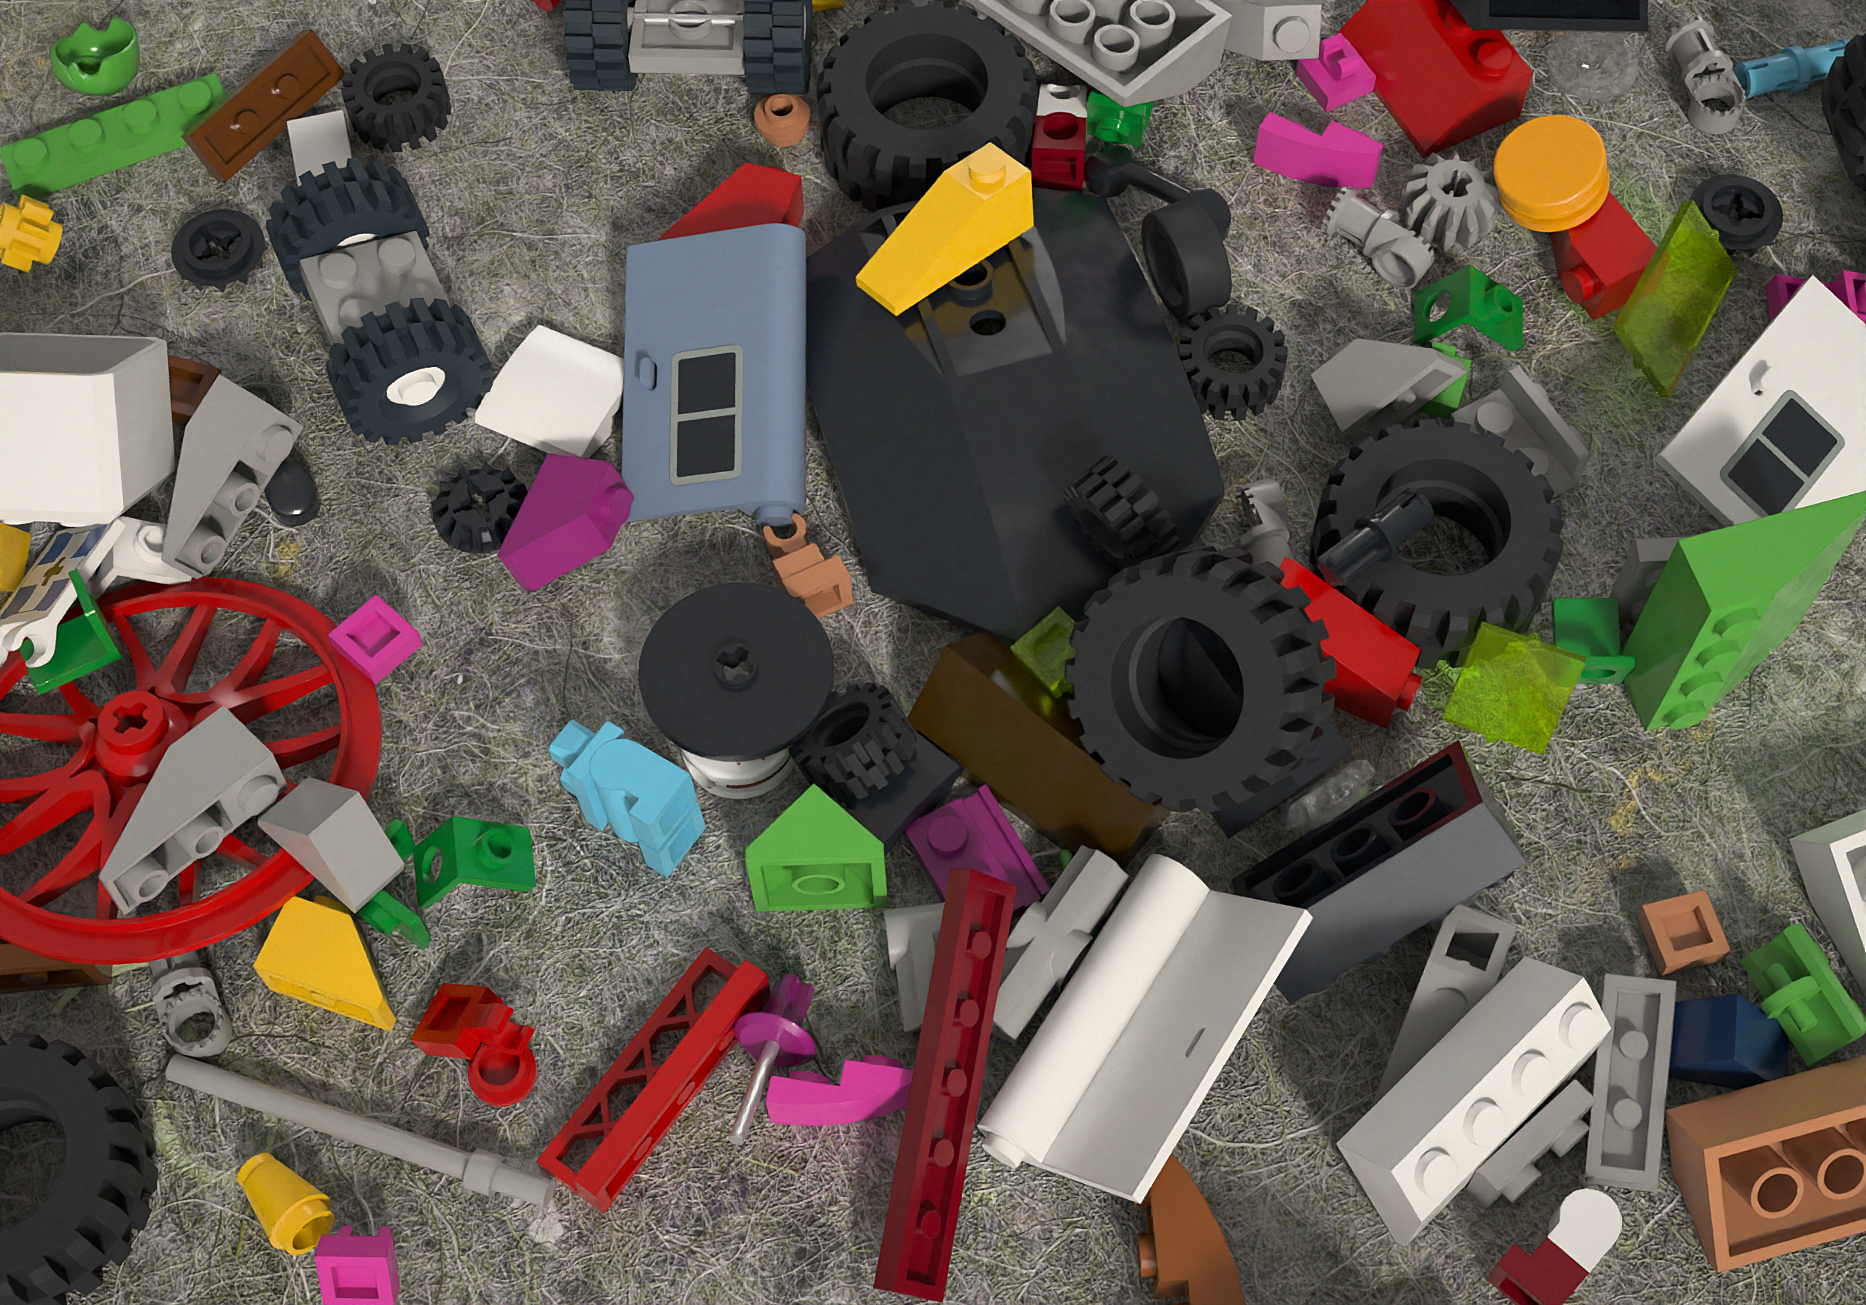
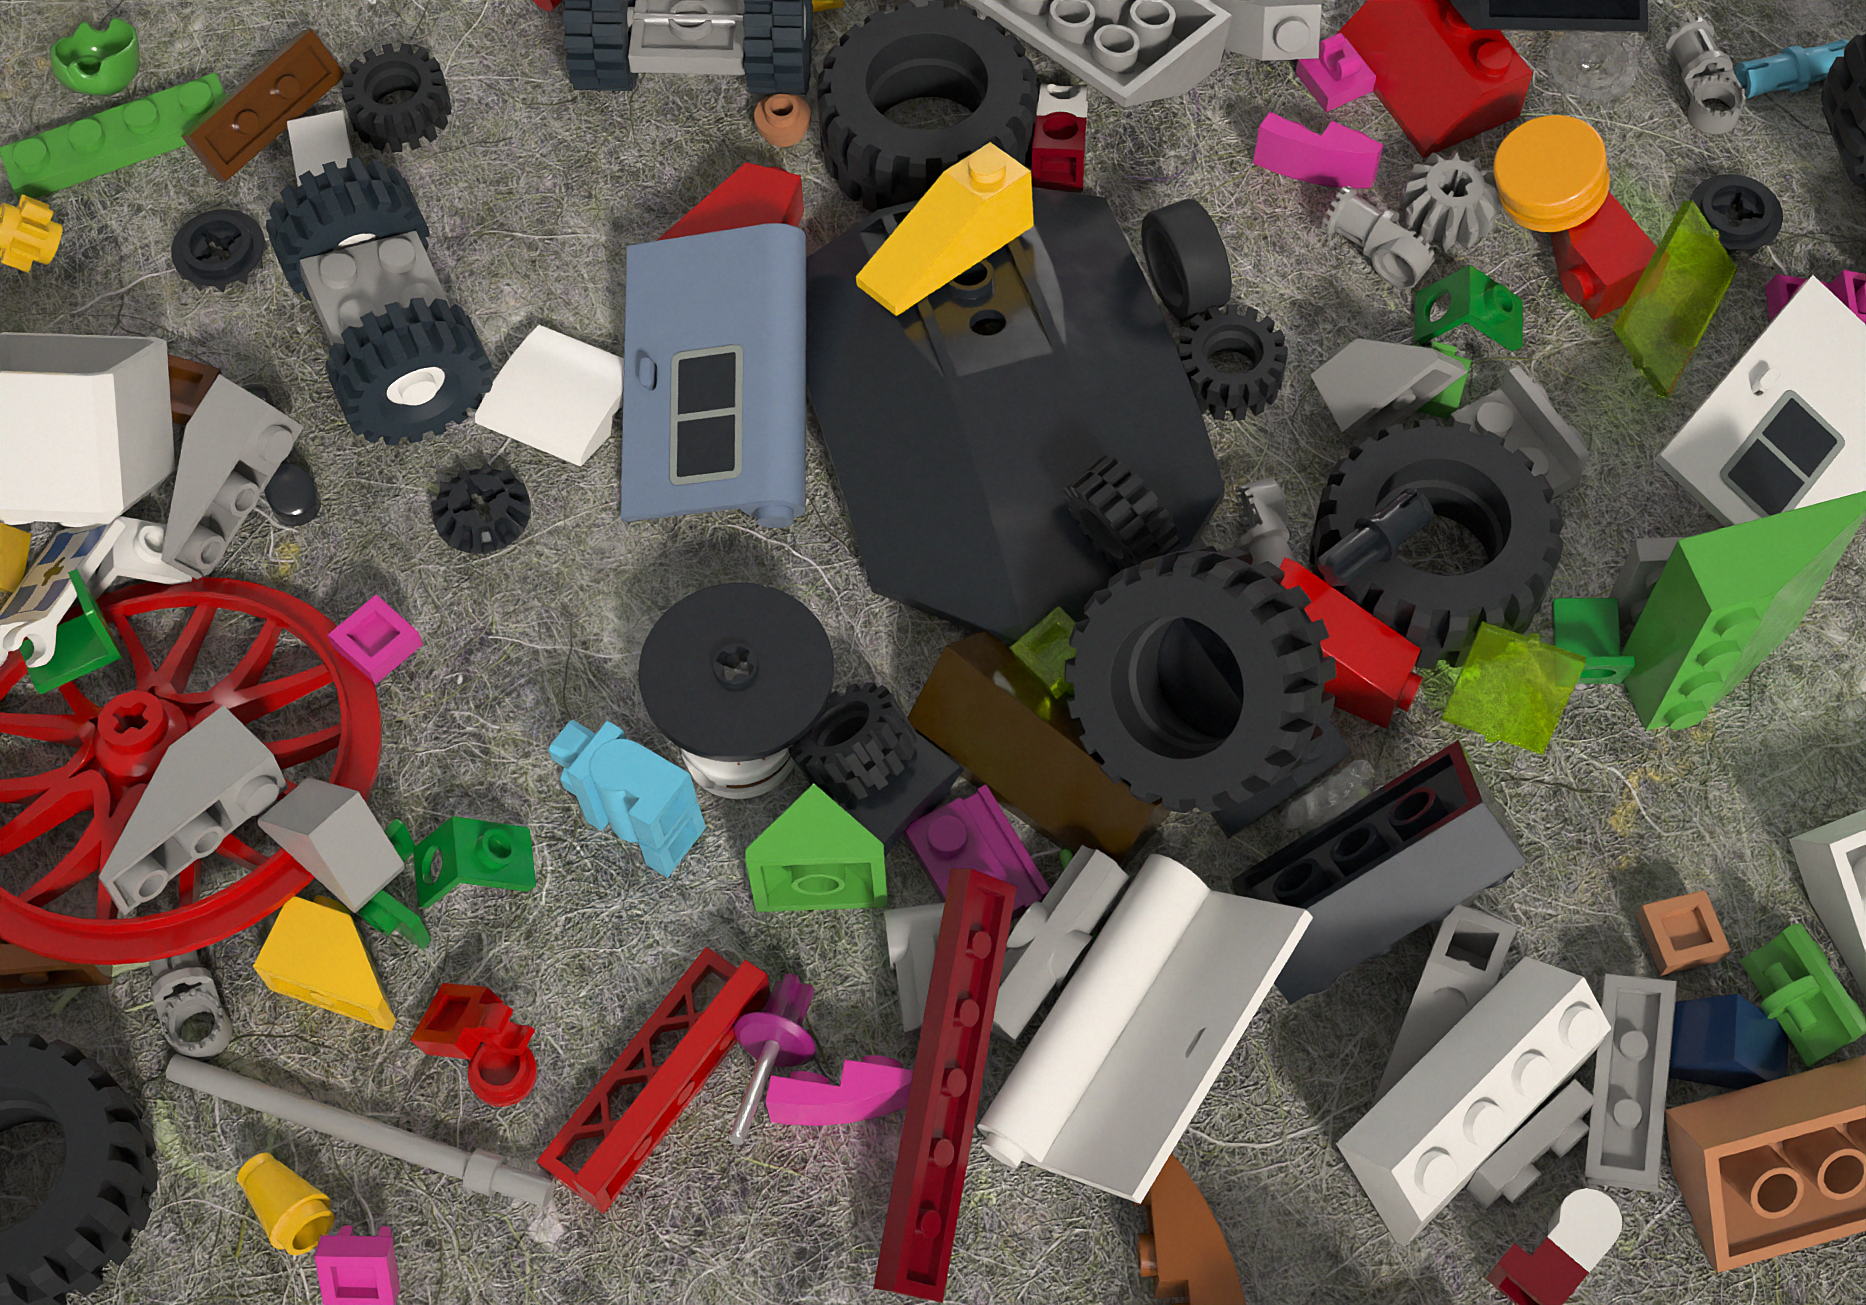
(565, 519): magenta slope -> none
(804, 572): nougat piece -> none
(1112, 170): black bar -> none
(1117, 123): green bracket -> none

